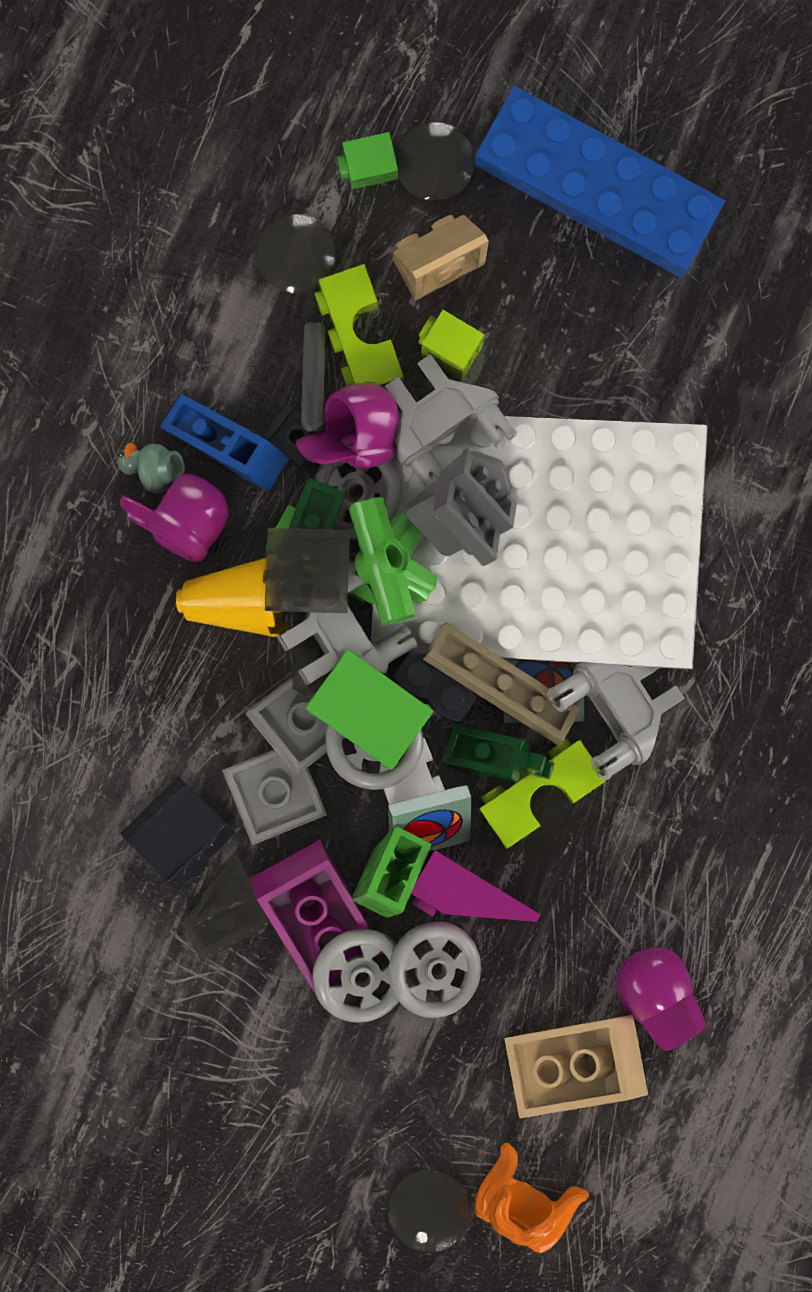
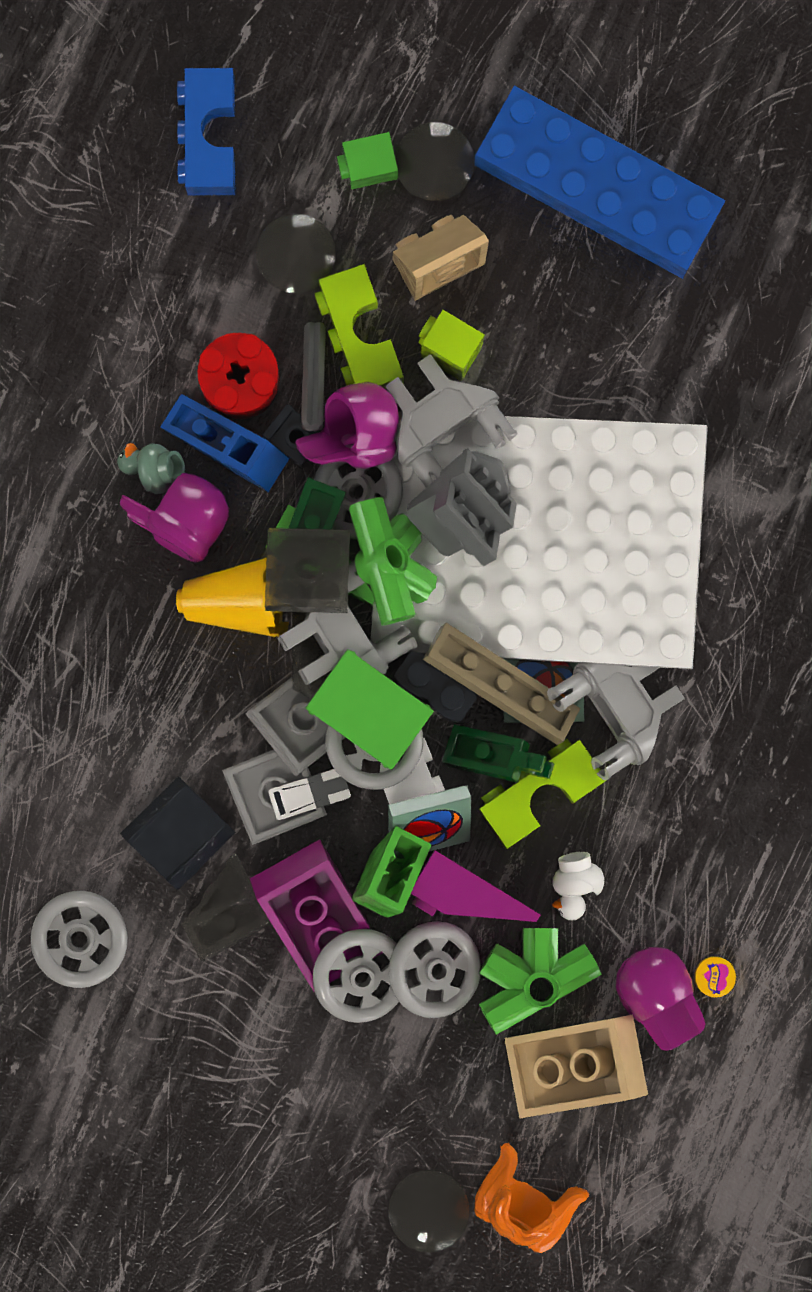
(51, 959): none -> light grey plate
(206, 96): none -> blue arch
(217, 366): none -> red brick
(308, 794): none -> sticker
(518, 973): none -> bright green piece
(573, 879): none -> white animal
(715, 976): none -> yellow tile

